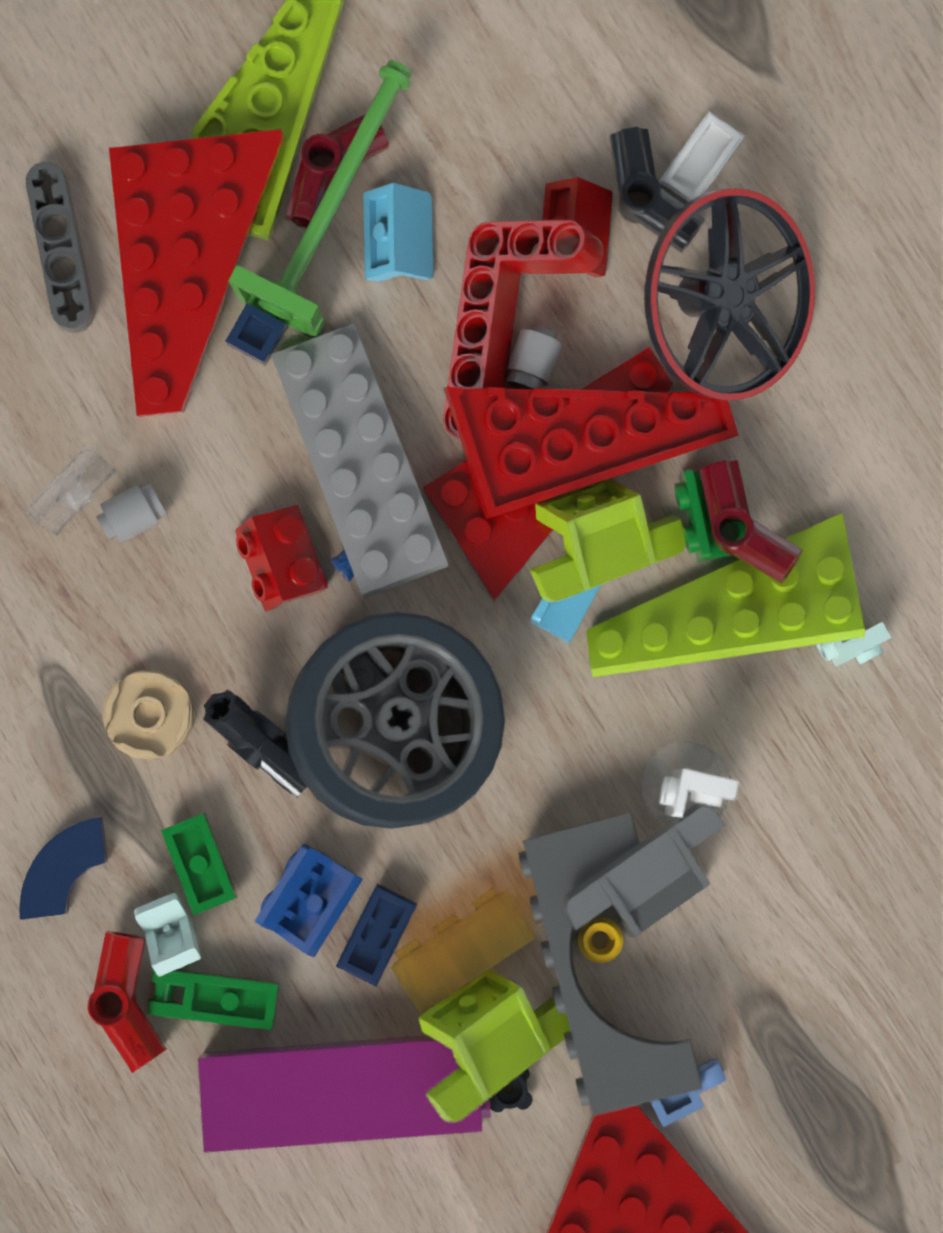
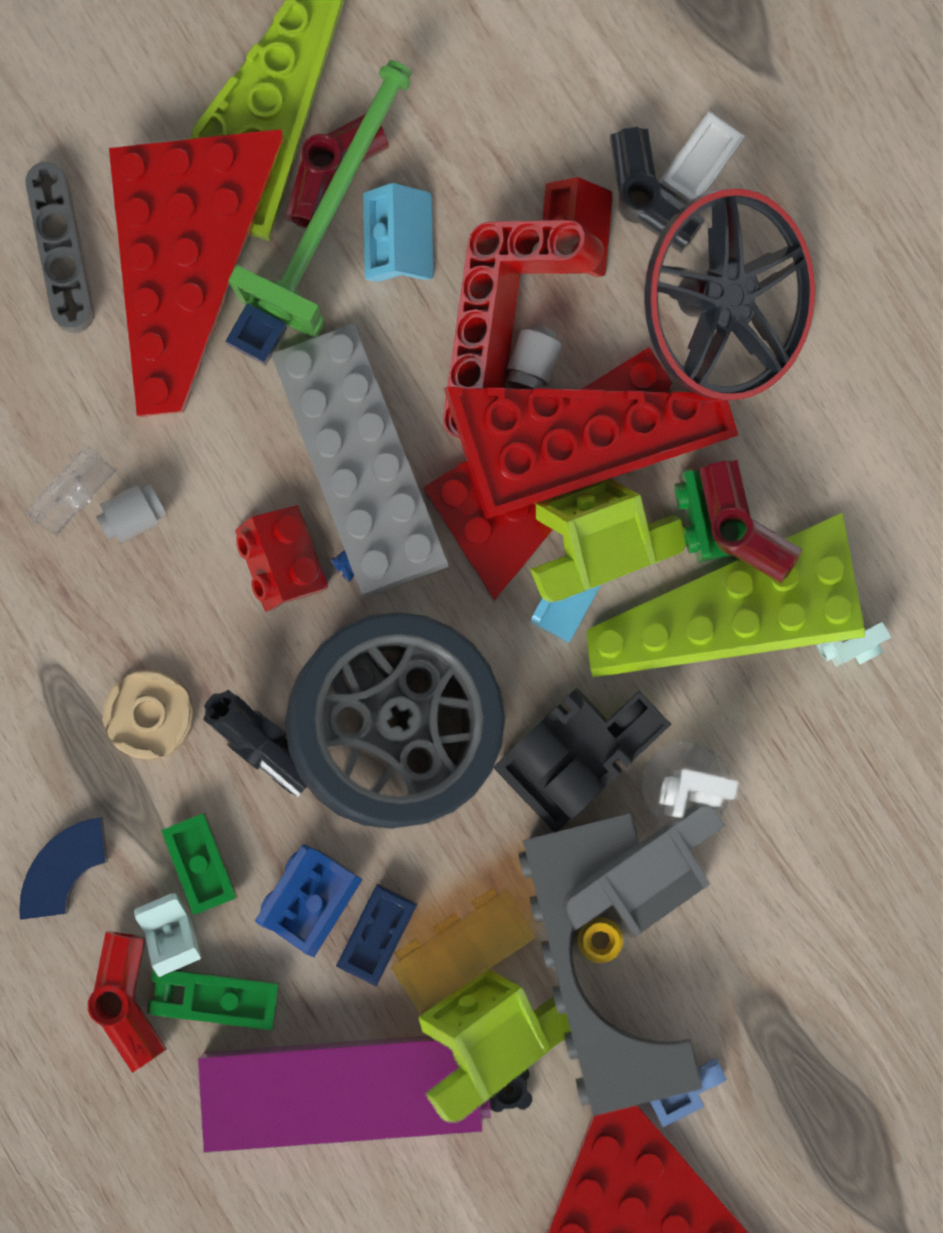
(574, 754): none -> black plate

